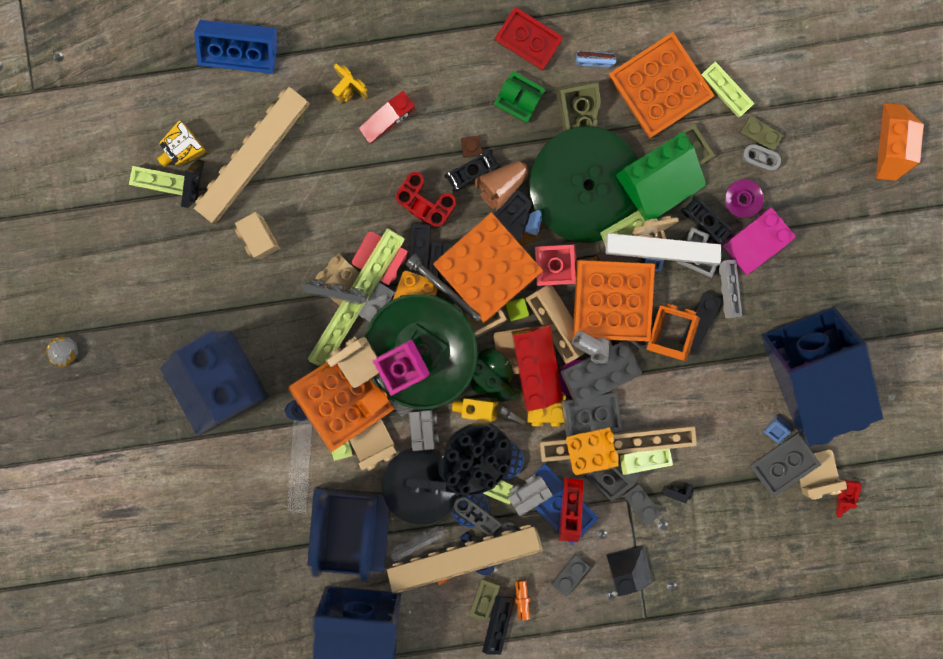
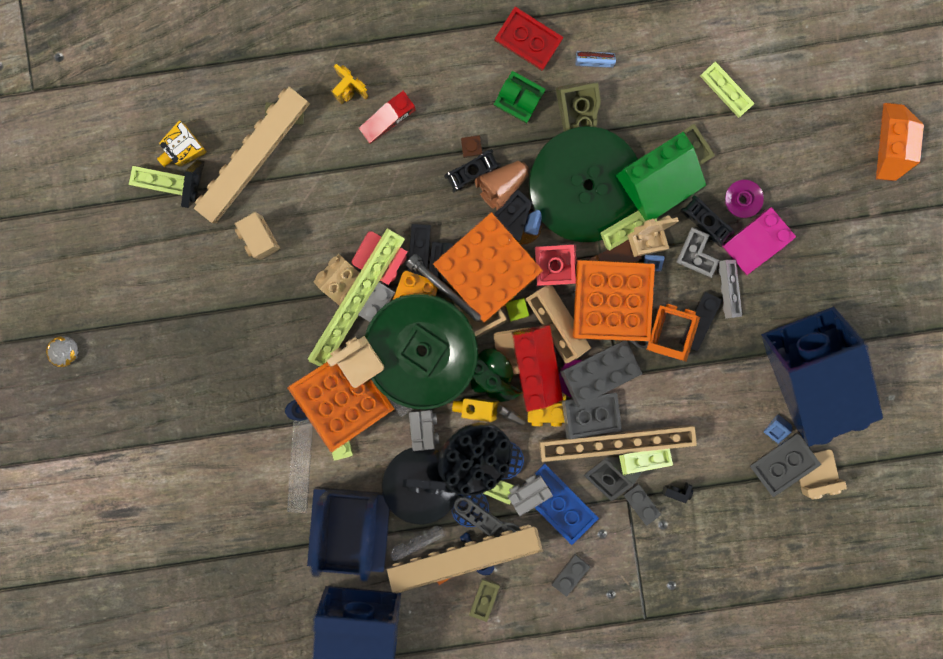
(213, 380): dark blue slope -> none
(236, 46): blue slope -> none
(335, 291): dark grey plate -> none
(372, 401): orange brick -> none
(373, 445): tan bracket -> none
(401, 367): dark pink brick -> none
(420, 206): red beam -> none
(498, 625): black plate -> none
(522, 600): orange pin -> none
(571, 510): red slope -> none
(592, 451): light orange bracket -> none
(597, 348): light grey piece -> none
(629, 570): black slope -> none
(661, 85): orange plate -> none
(663, 249): white tile -> none
(760, 158): light grey plate -> none
(761, 133): olive plate -> none
(848, 497): red slope -> none

